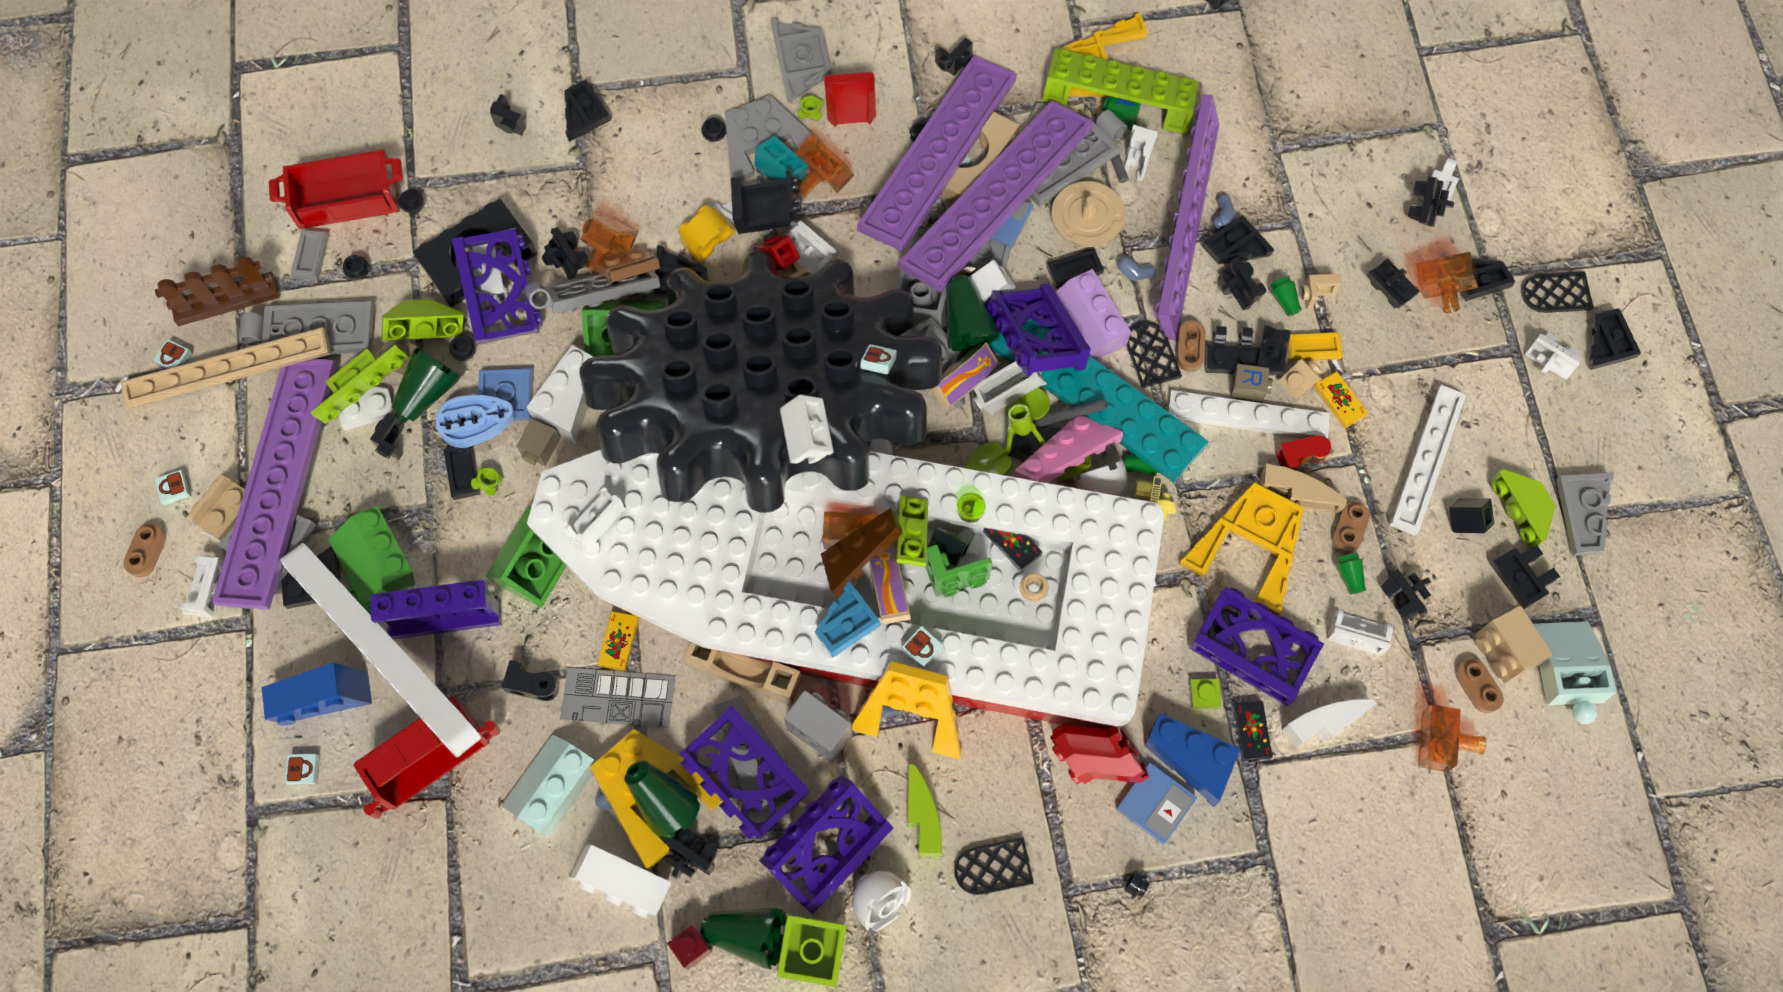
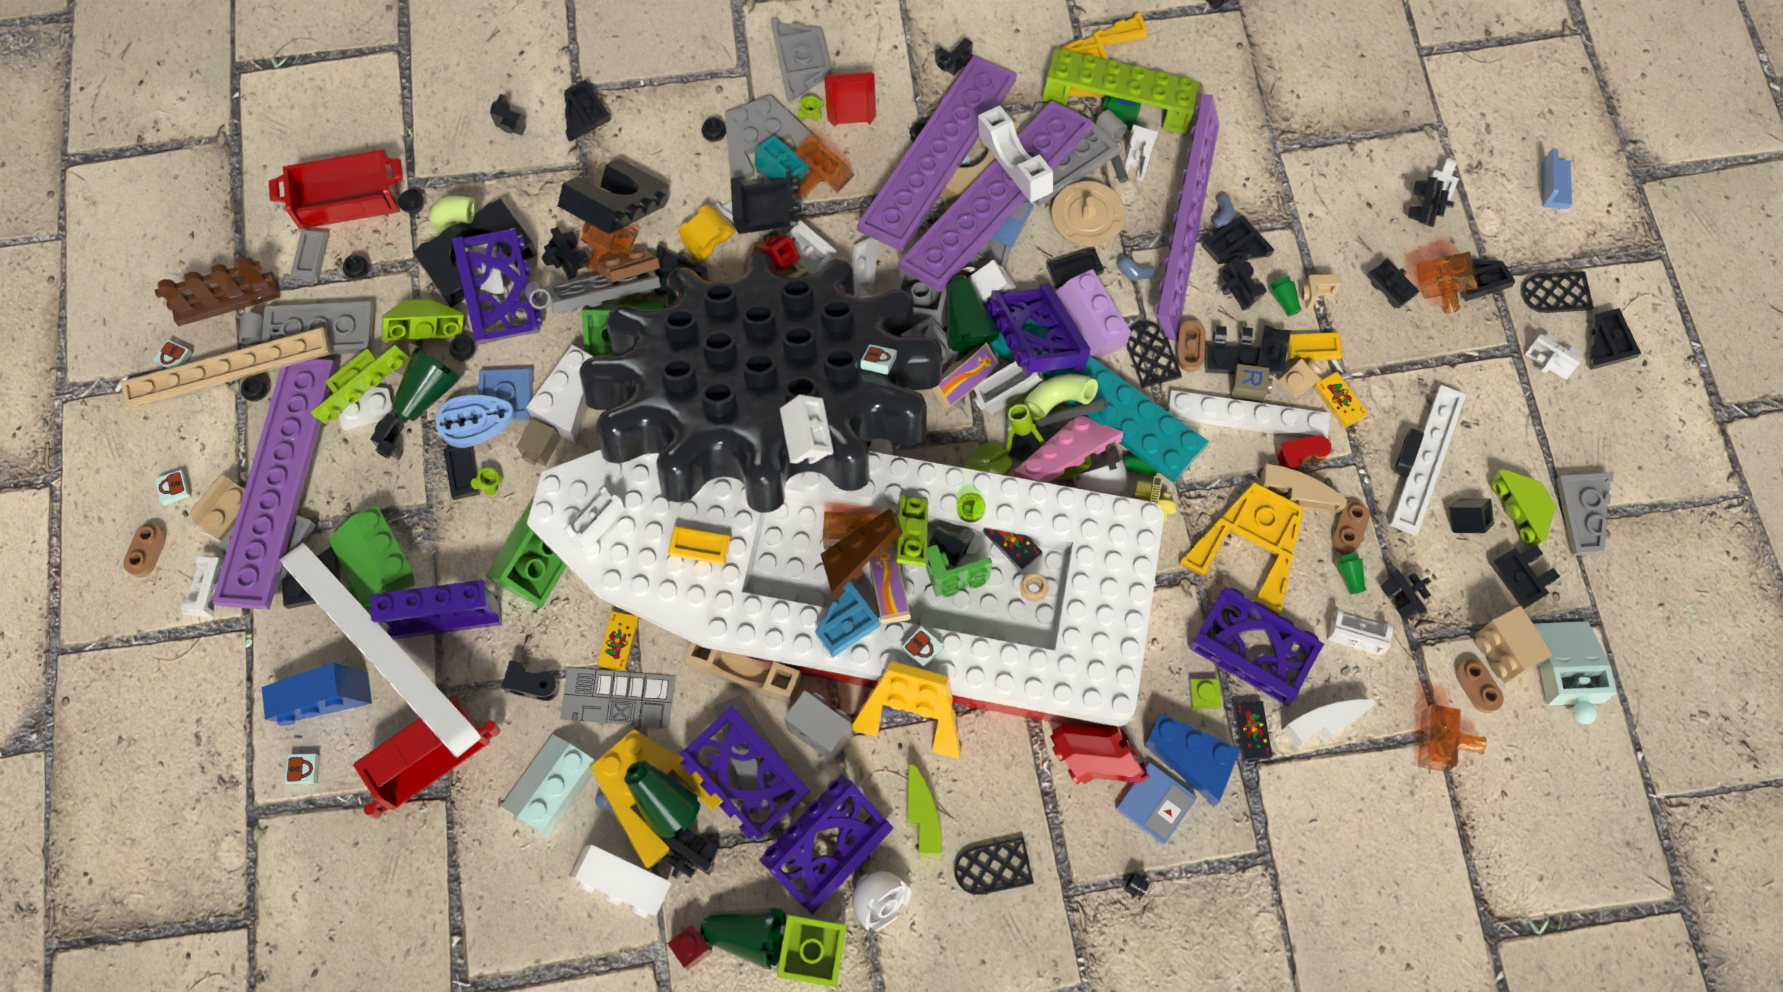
(254, 388): none -> black plate
(450, 210): none -> yellowish green cylinder
(631, 197): none -> black arch
(699, 545): none -> yellow tile
(864, 266): none -> white hinge
(999, 135): none -> white arch
(1061, 389): none -> yellowish green cylinder
(1408, 452): none -> black beam
(1556, 181): none -> medium blue panel

